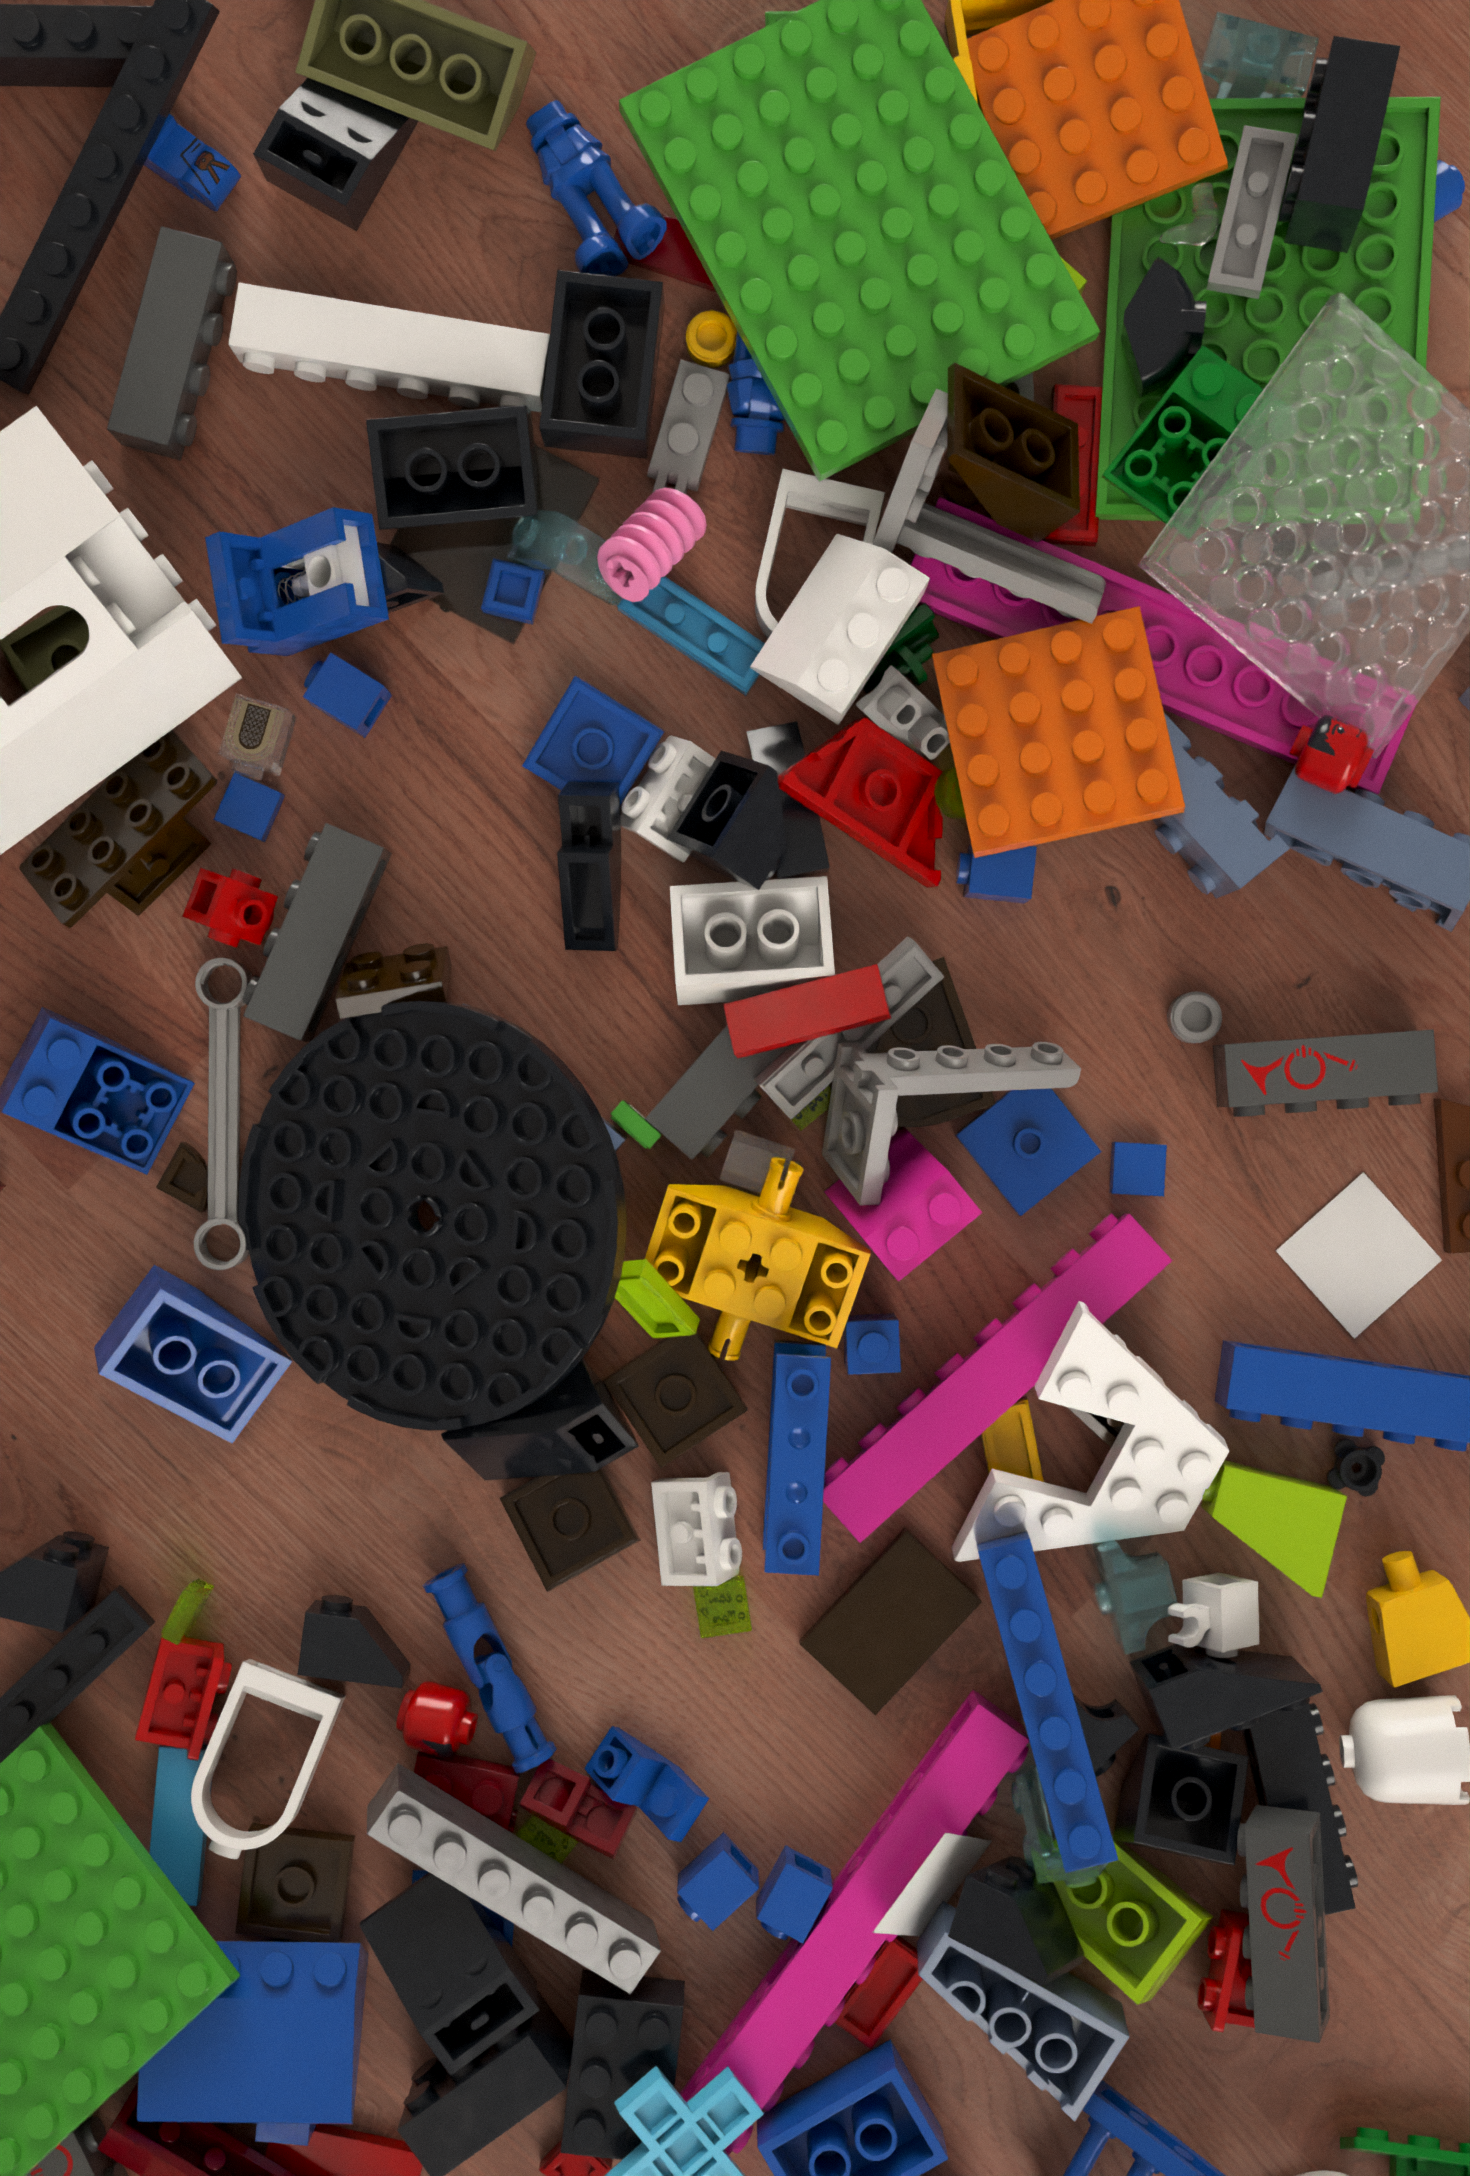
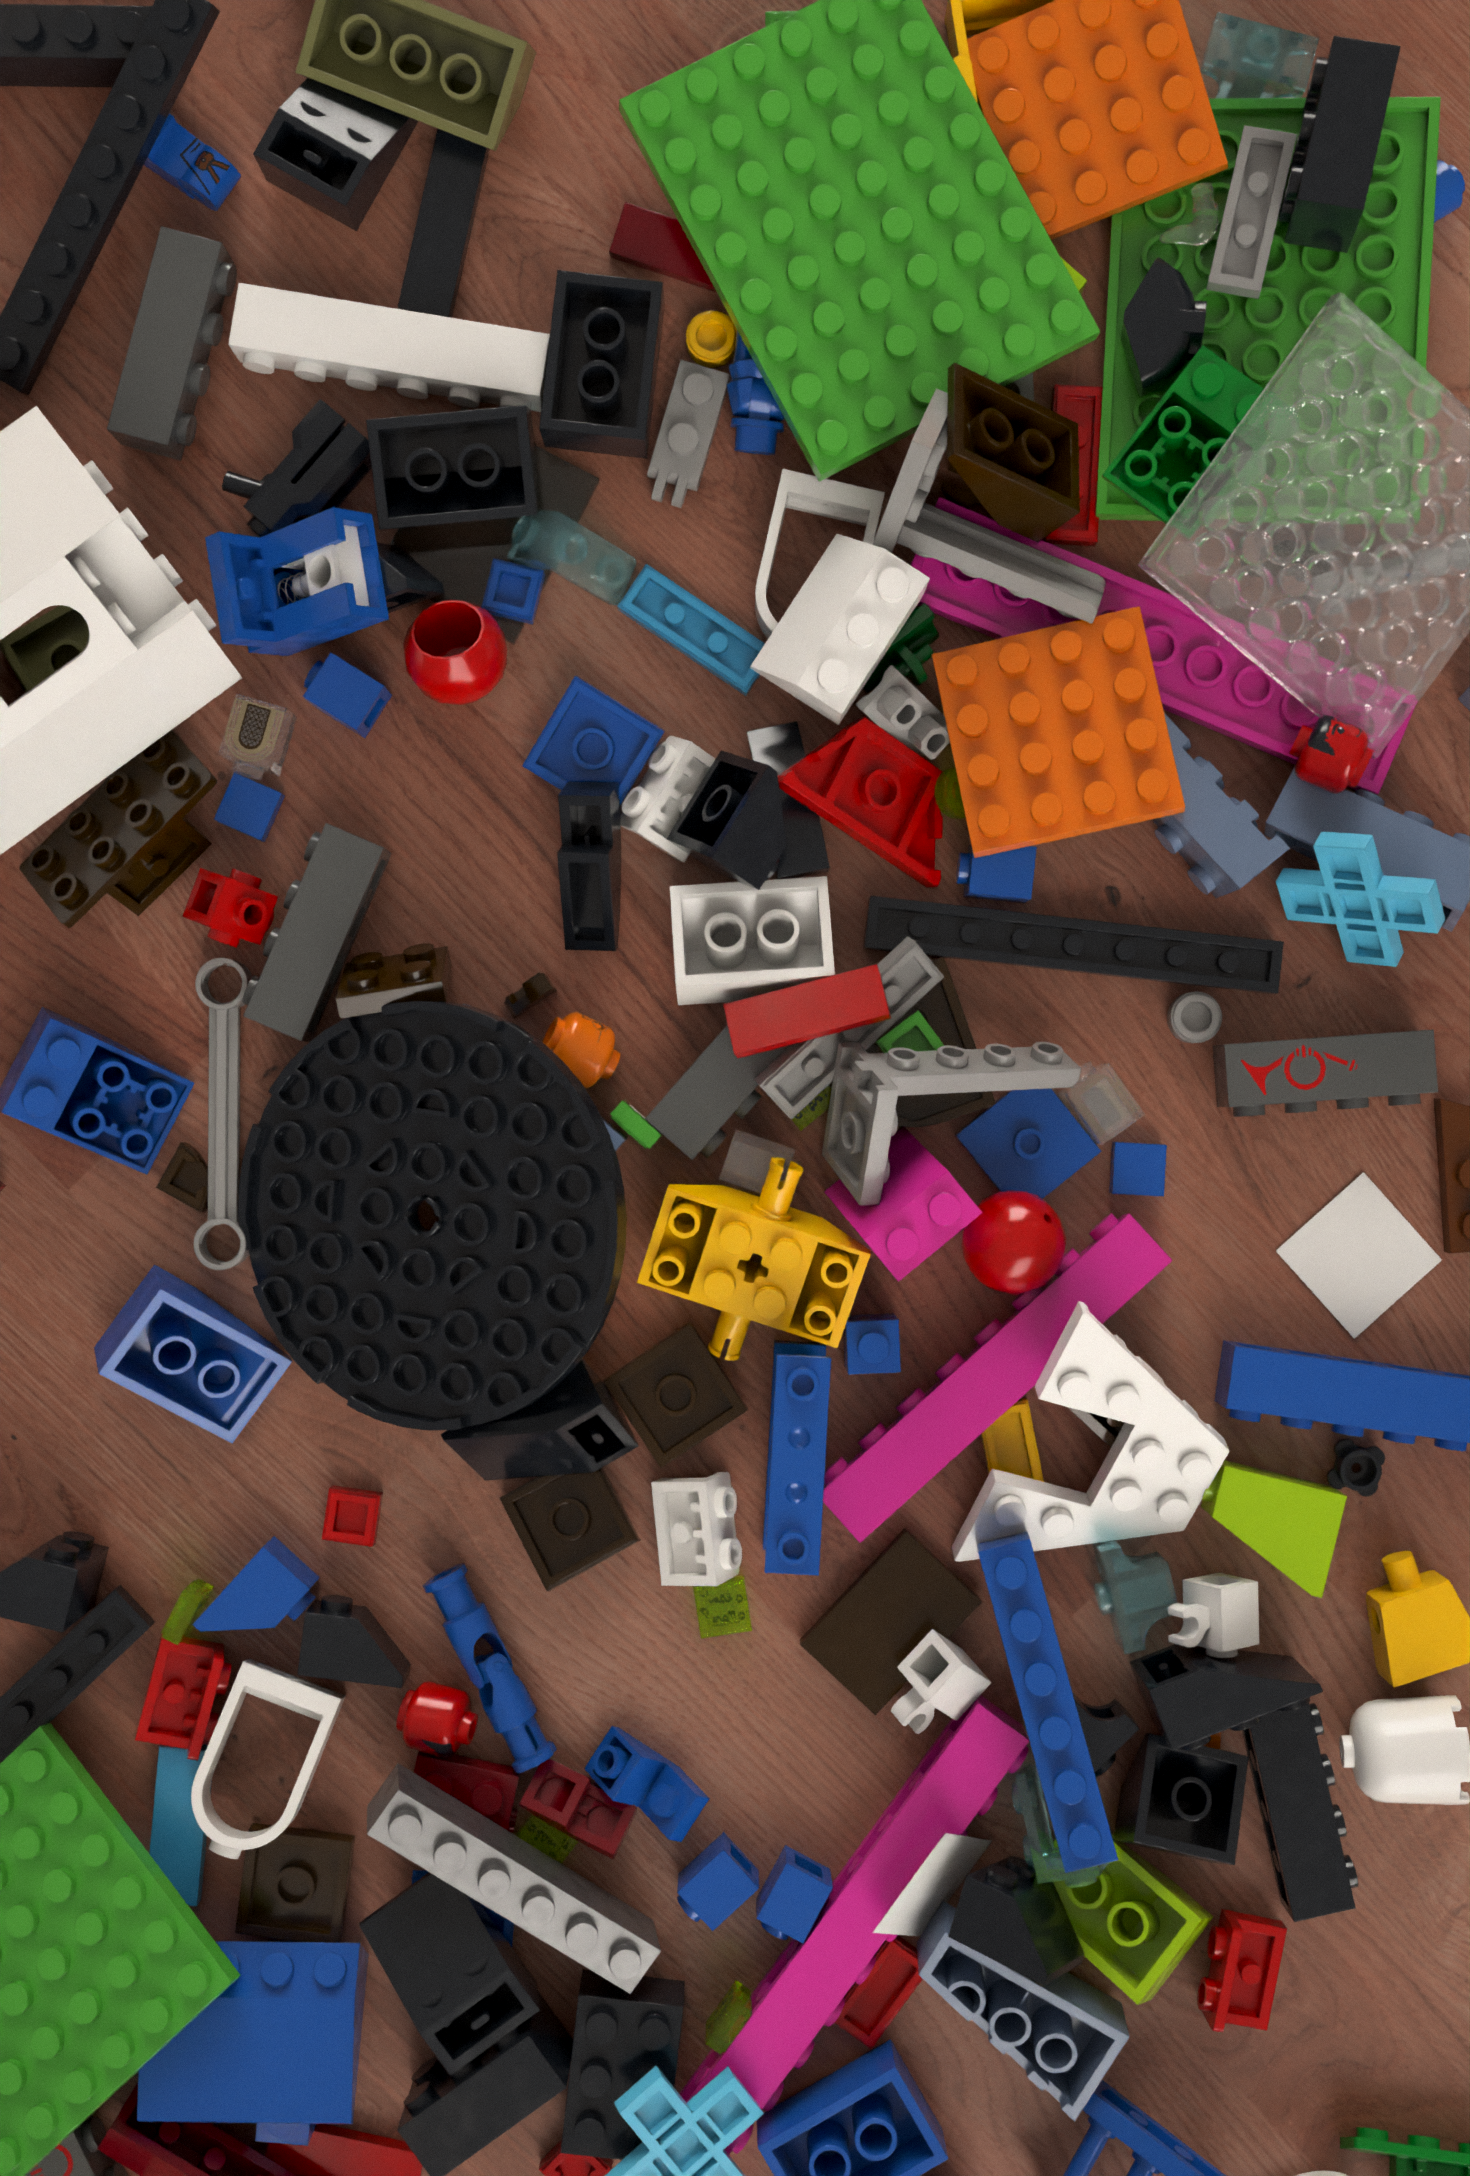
(262, 1593): none -> blue slope
(312, 478): none -> black piece
(352, 1516): none -> red tile
(443, 226): none -> black tile
(455, 652): none -> red helmet
(530, 994): none -> dark brown tile
(573, 169): blue piece -> none
(583, 1046): none -> orange head
(650, 543): bright pink piece -> none
(654, 1302): lime tile -> none
(728, 2017): none -> clear neon green tile
(911, 1034): none -> bright green tile
(940, 1679): none -> white brick
(1014, 1242): none -> red helmet
(1076, 945): none -> black plate
(1101, 1102): none -> clear brick
(1285, 1922): dark grey brick -> none
(1360, 899): none -> medium azure plate

